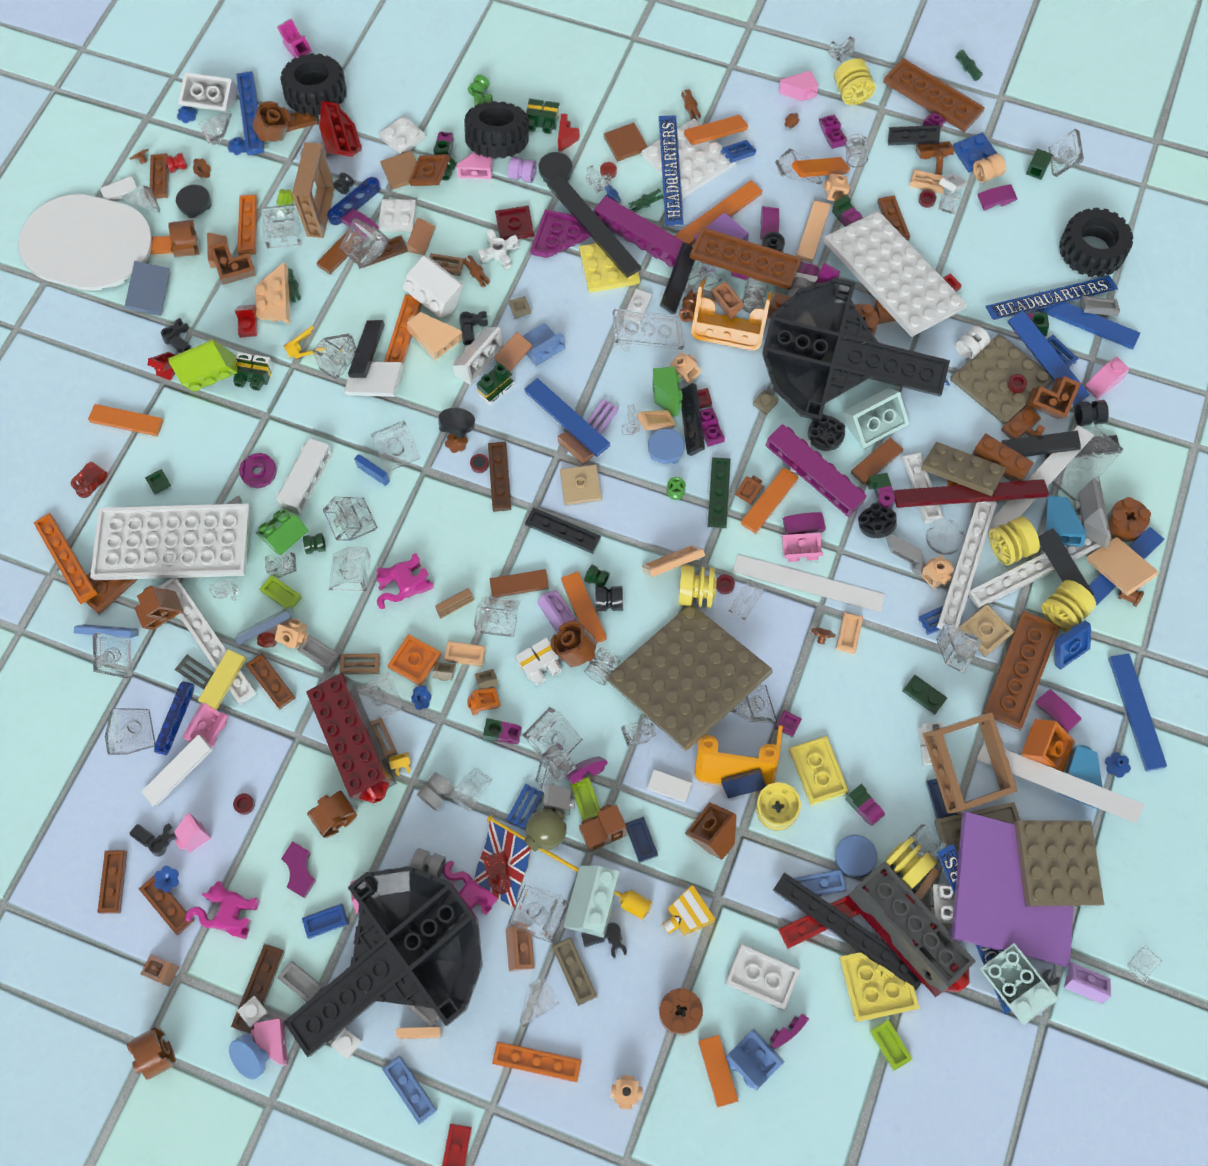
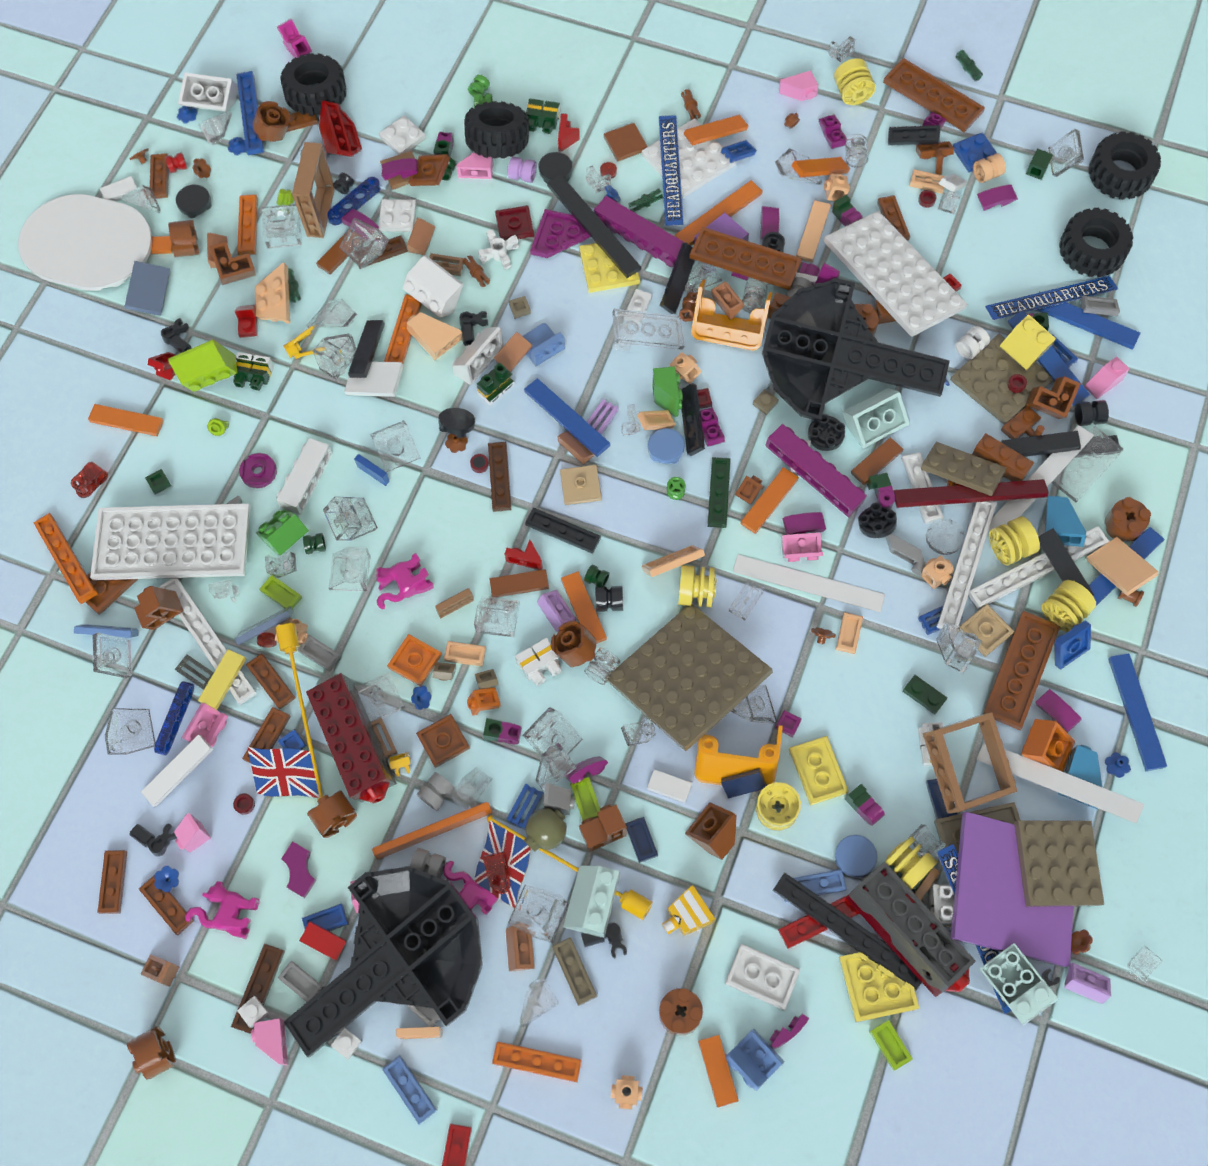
(217, 426): none -> lime plate
(248, 1057): medium blue tile -> none
(269, 731): none -> dark orange tile
(287, 769): none -> flag
(292, 740): none -> blue plate
(323, 940): none -> red tile
(333, 315): none -> clear slope
(376, 664): medium nougat tile -> none
(401, 167): none -> magenta slope
(432, 830): none -> orange tile
(443, 740): none -> dark orange tile
(529, 558): none -> red slope
(725, 584): dark red tile -> none
(1027, 342): none -> light yellow slope
(1081, 941): none -> dark orange plant
(1093, 513): light grey wedge -> none
(1131, 149): none -> black tyre

